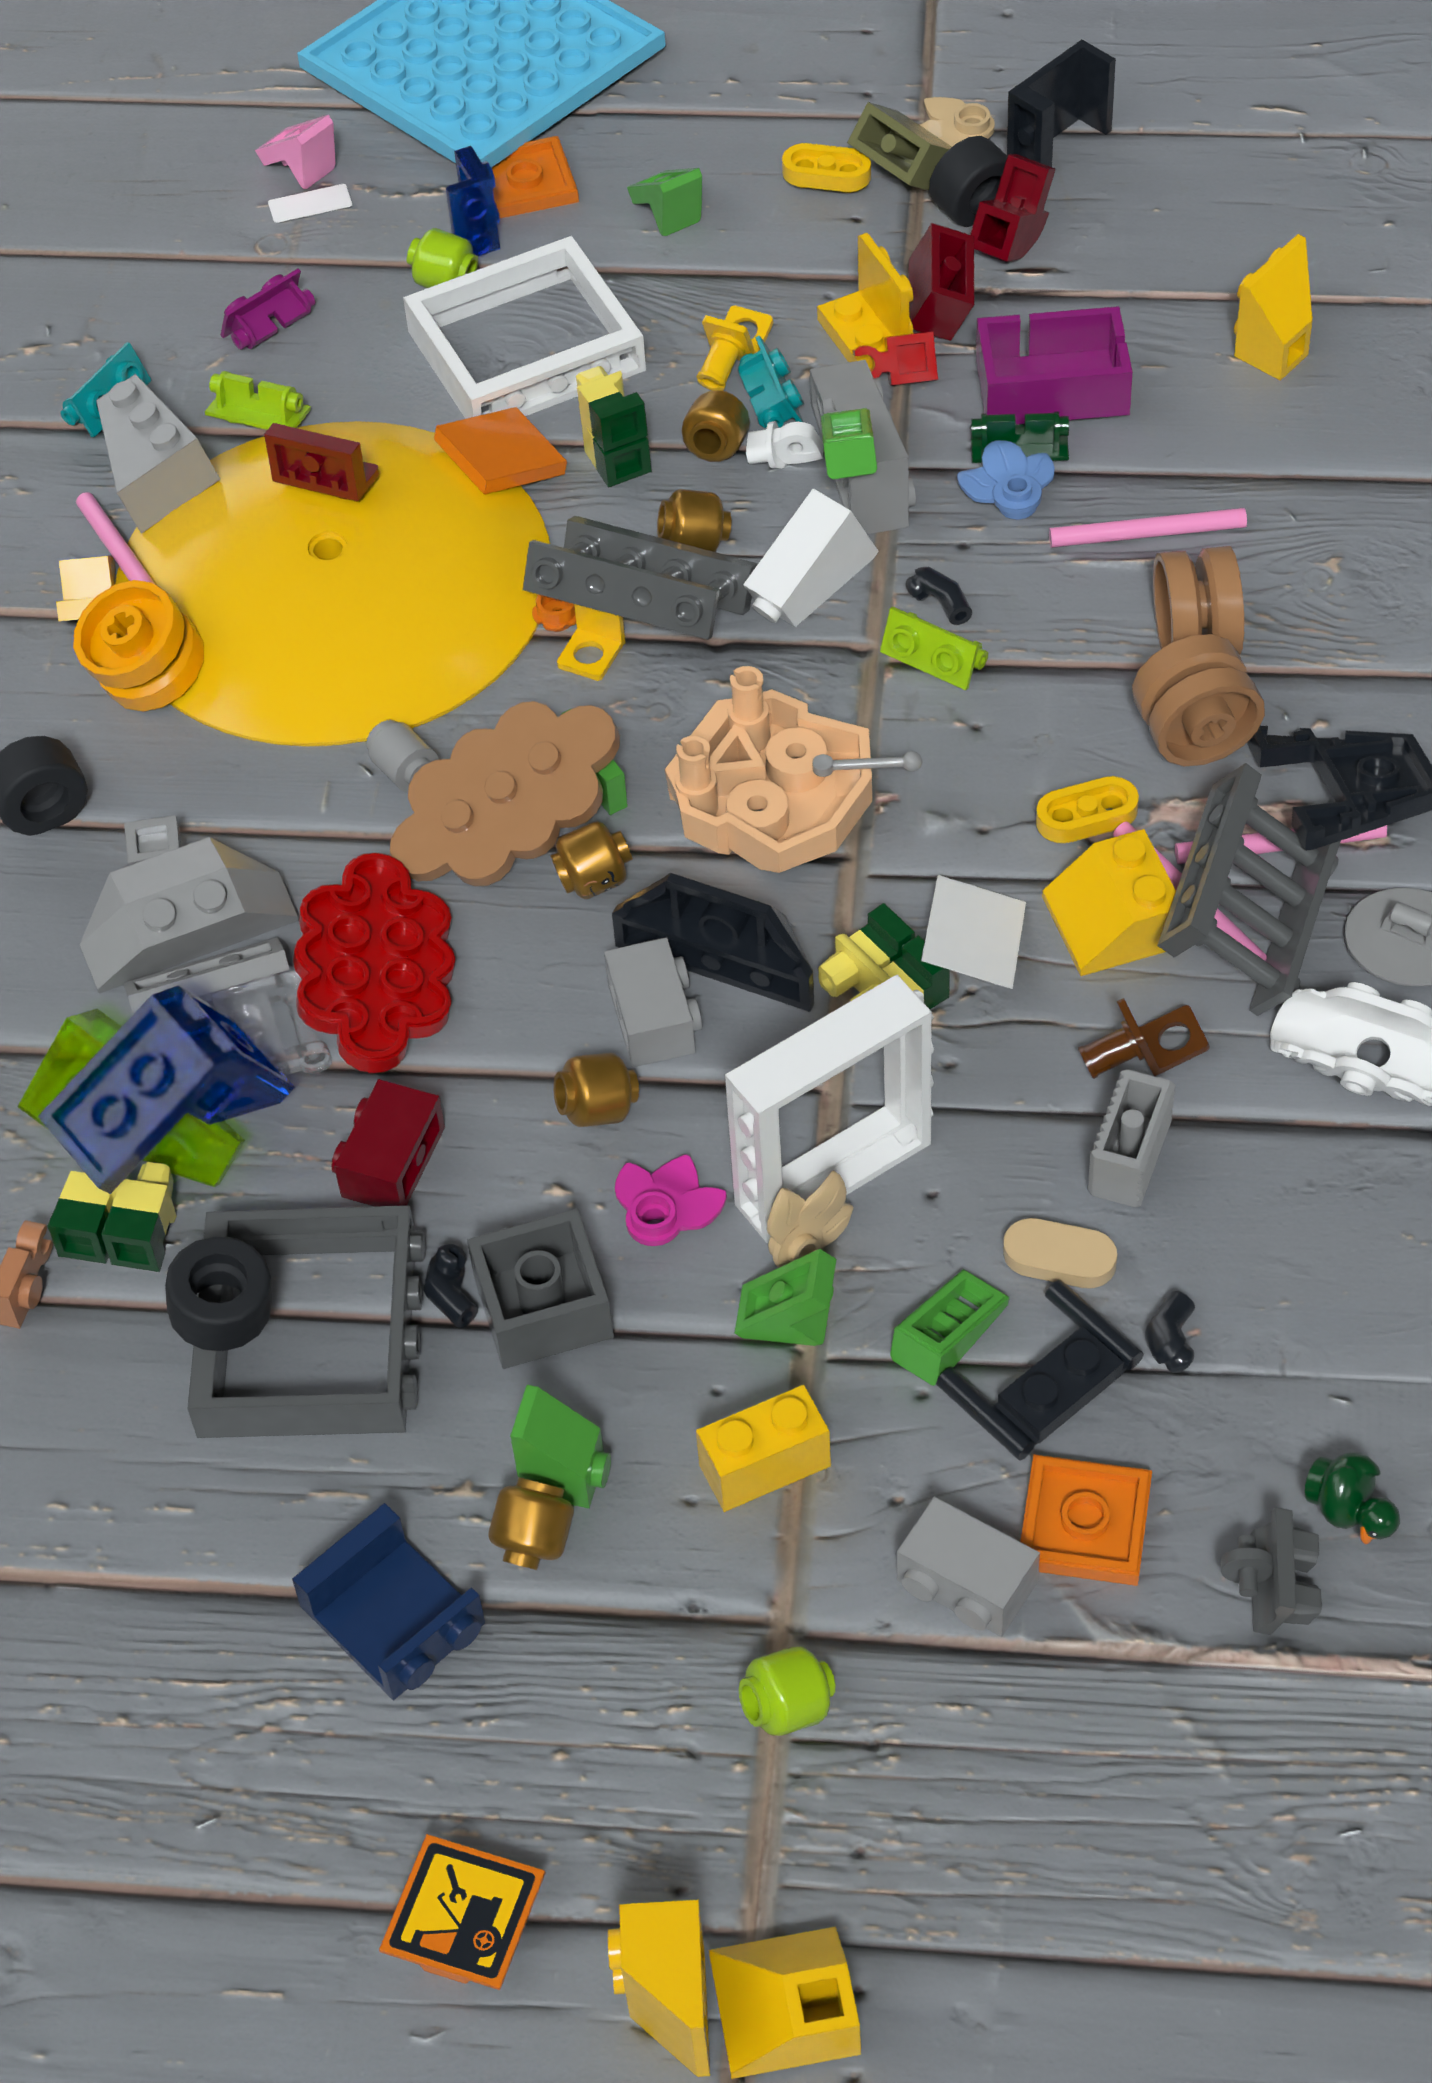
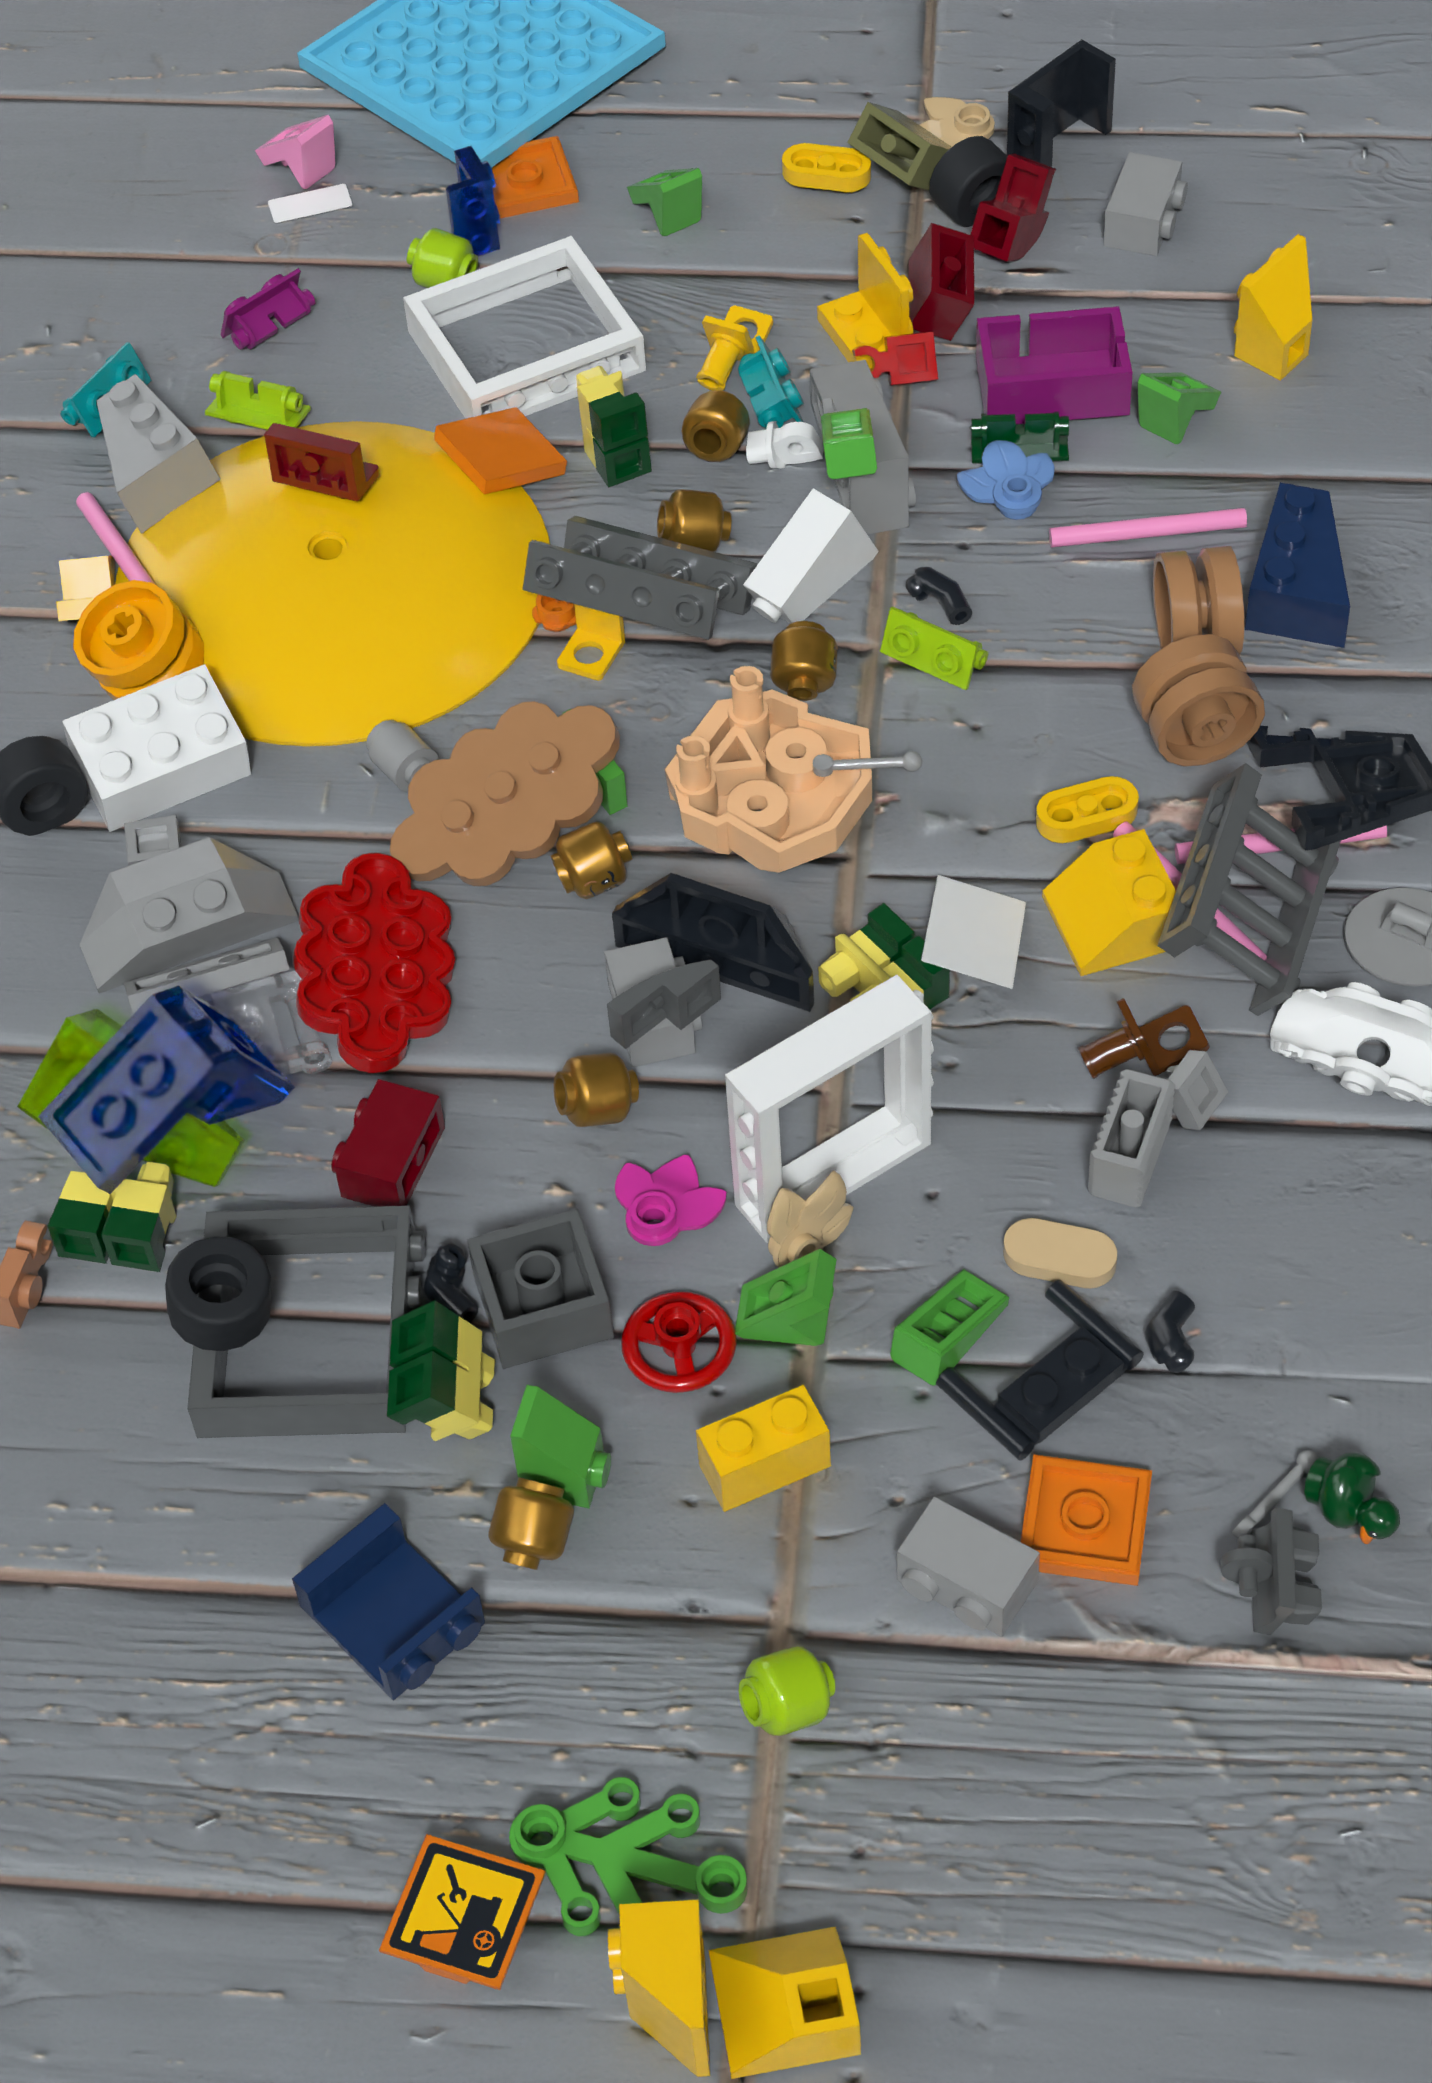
(157, 747): none -> white brick
(439, 1373): none -> dark green hips
(619, 1854): none -> bright green plant
(673, 994): none -> dark grey slope
(675, 1315): none -> red piece
(804, 660): none -> pearl gold head
(1144, 204): none -> light grey brick
(1169, 402): none -> bright green slope
(1196, 1090): none -> light grey tile
(1300, 571): none -> dark blue wedge
(1304, 1463): none -> light grey hinge

